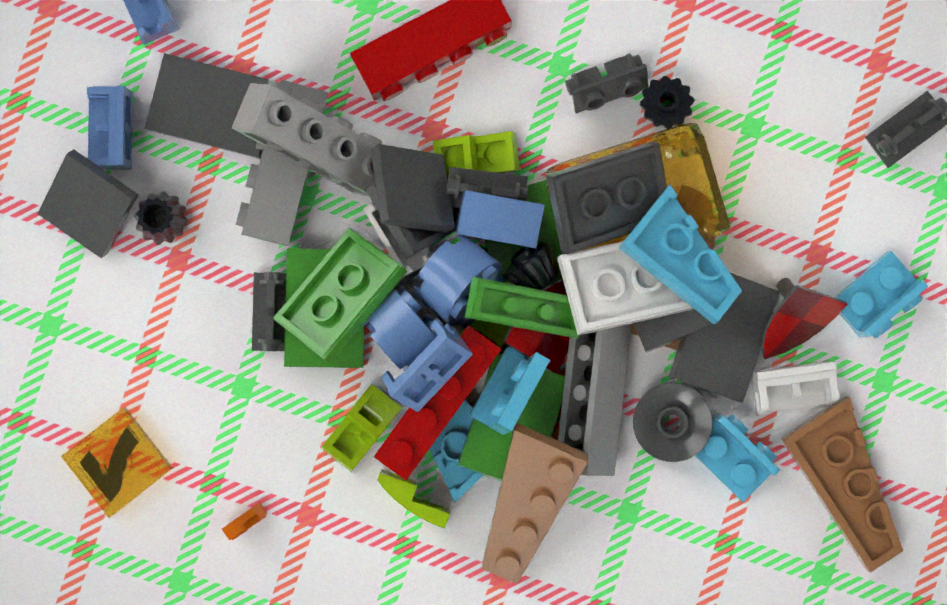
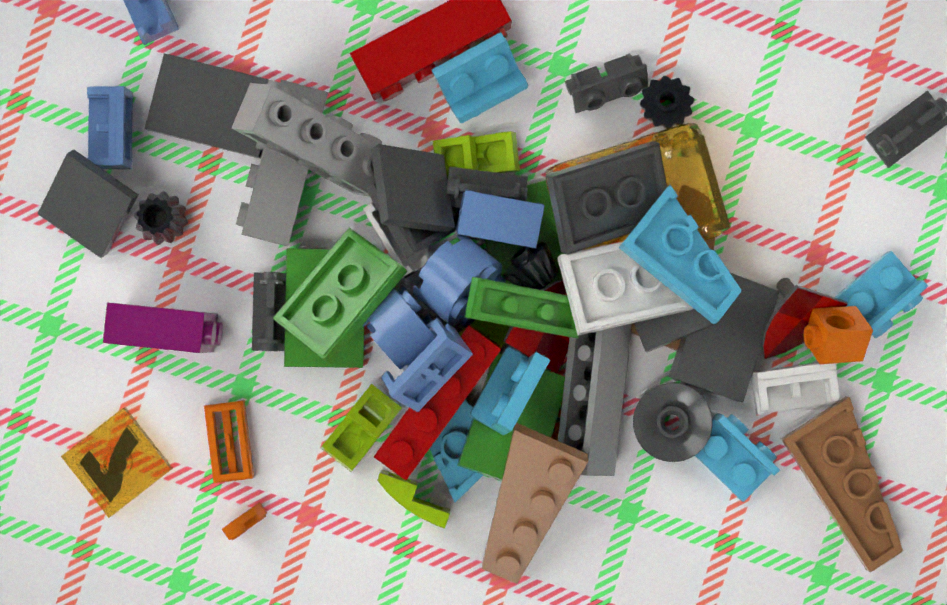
(161, 328): none -> magenta brick
(233, 475): none -> orange tile
(480, 78): none -> medium azure bracket
(837, 335): none -> orange brick

